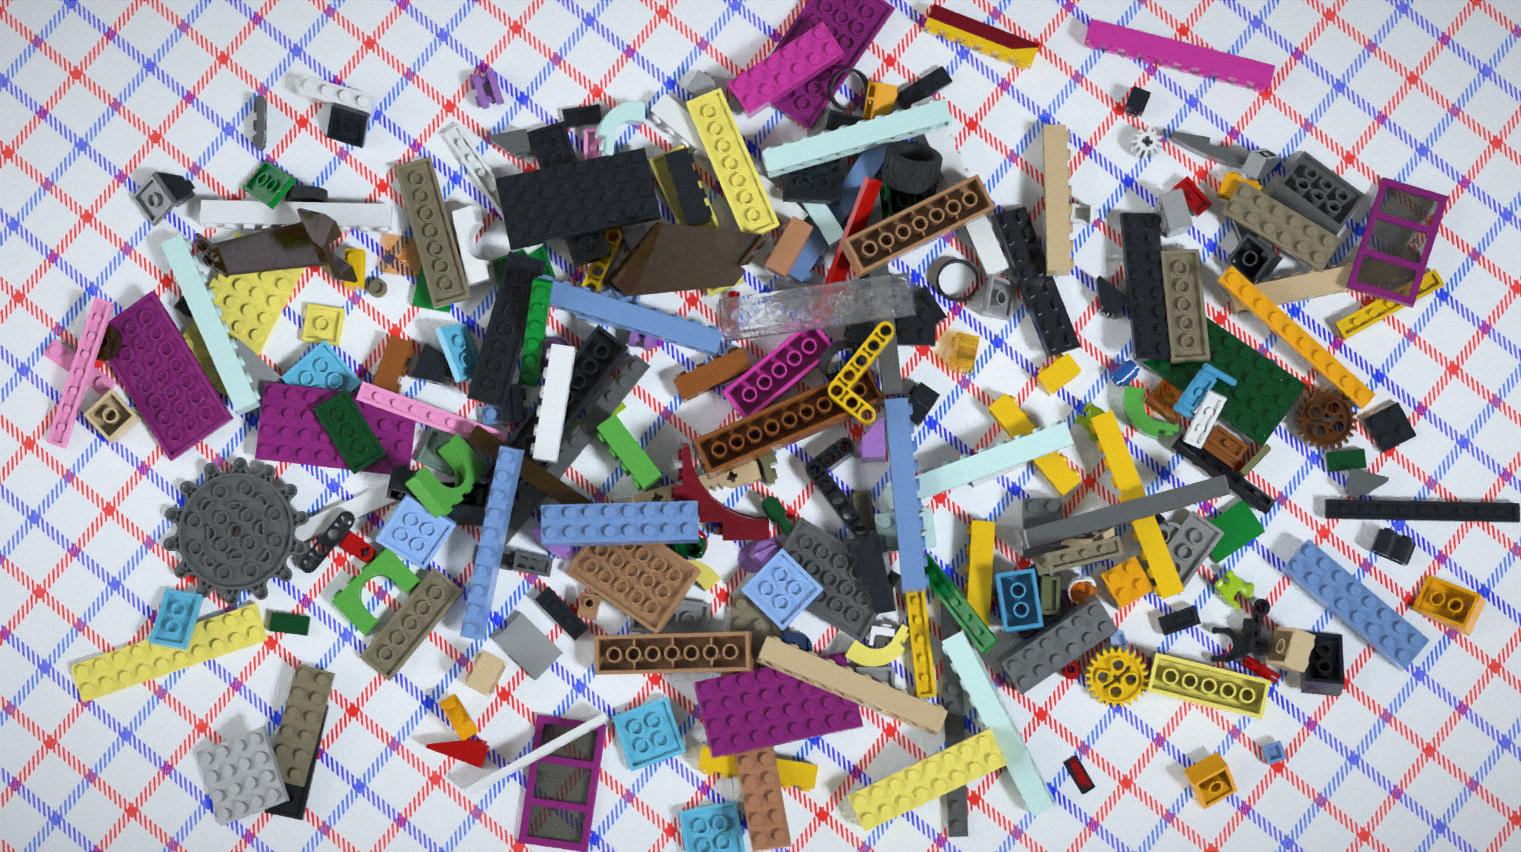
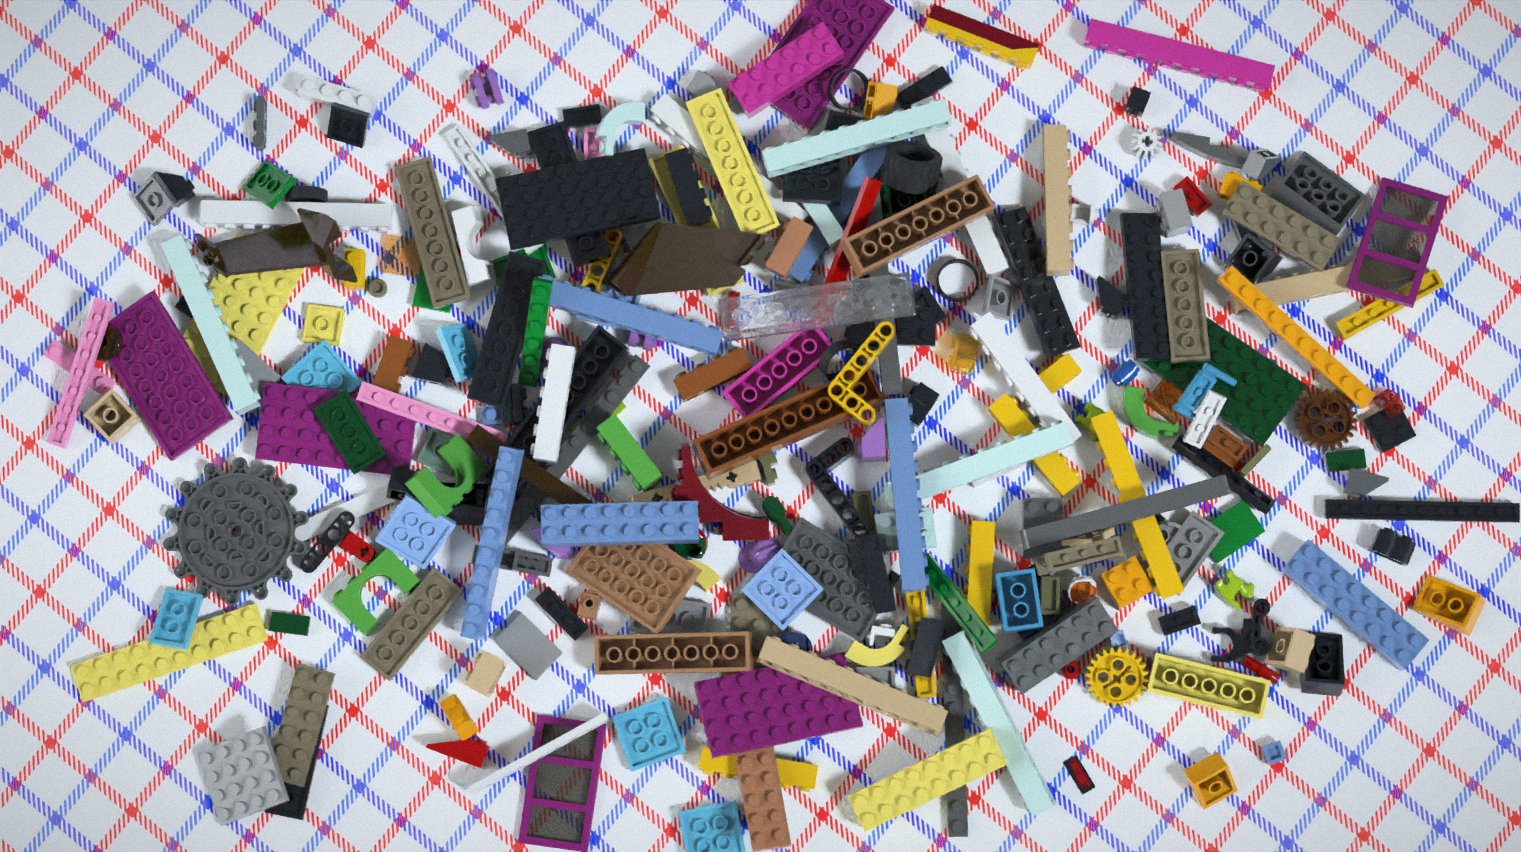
(924, 648): none -> black slope
(1019, 373): none -> white brick
(1390, 402): none -> clear red bracket

